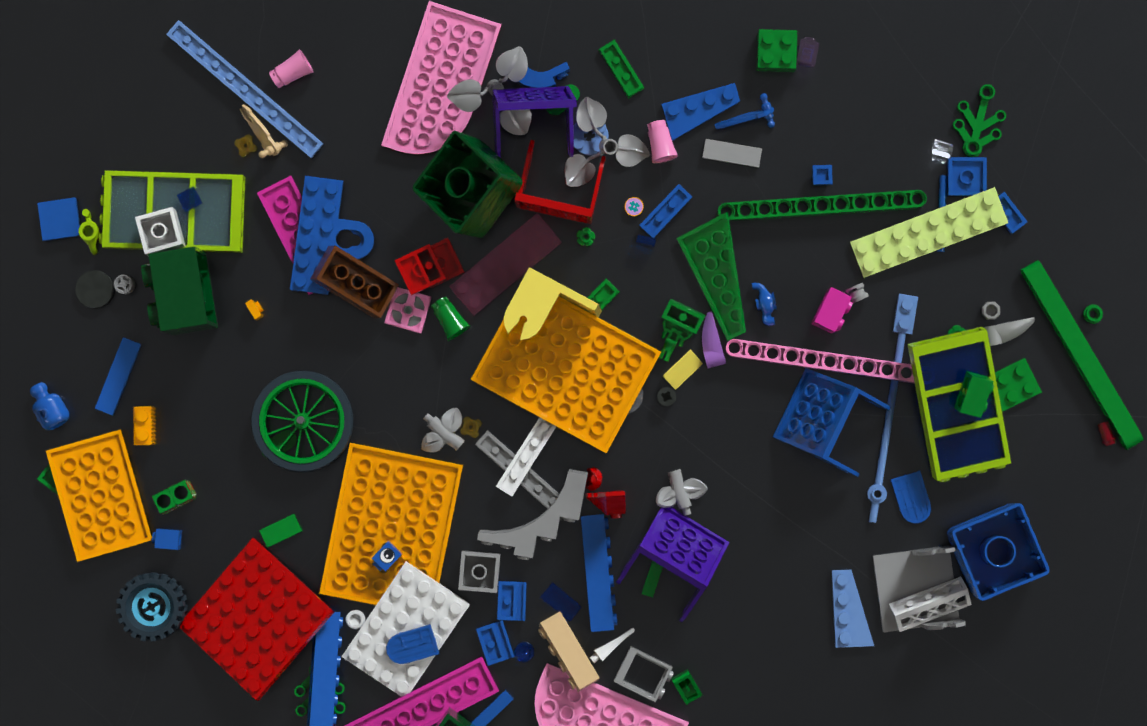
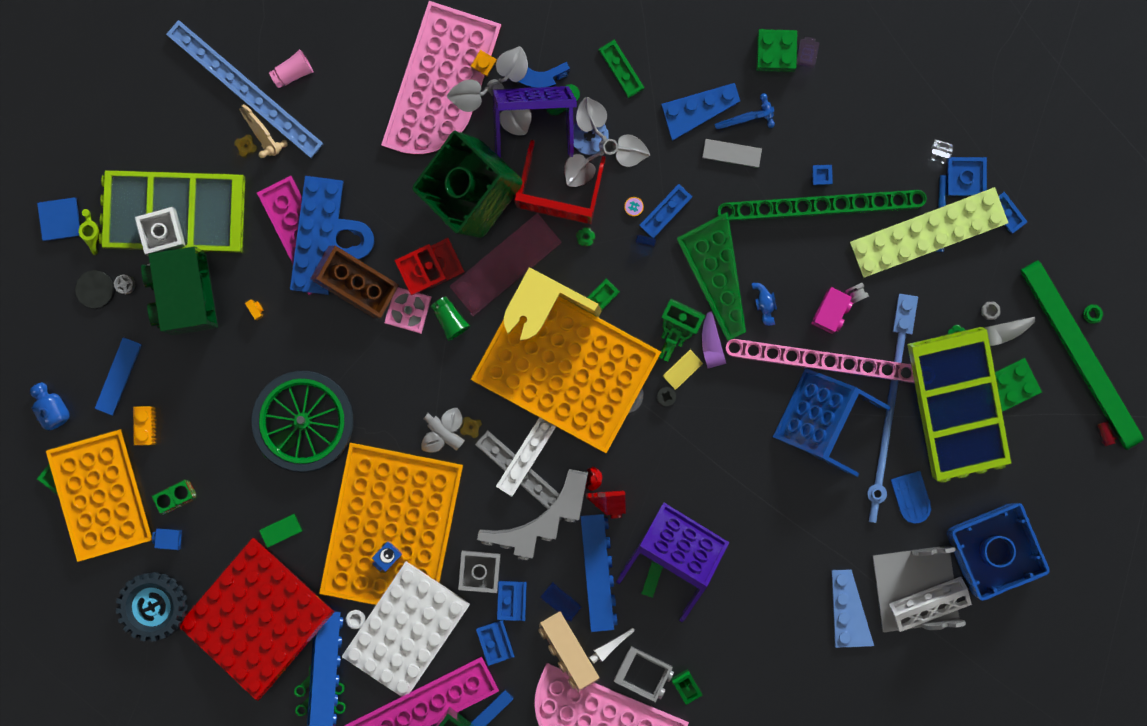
(189, 199): clear blue tile -> none
(412, 645): blue window -> none
(483, 63): none -> light orange plate
(524, 652): clear blue tile -> none
(661, 142): bright pink plant -> none
(680, 492): light grey plant -> none
(974, 394): green brick -> none
(978, 124): green plant -> none

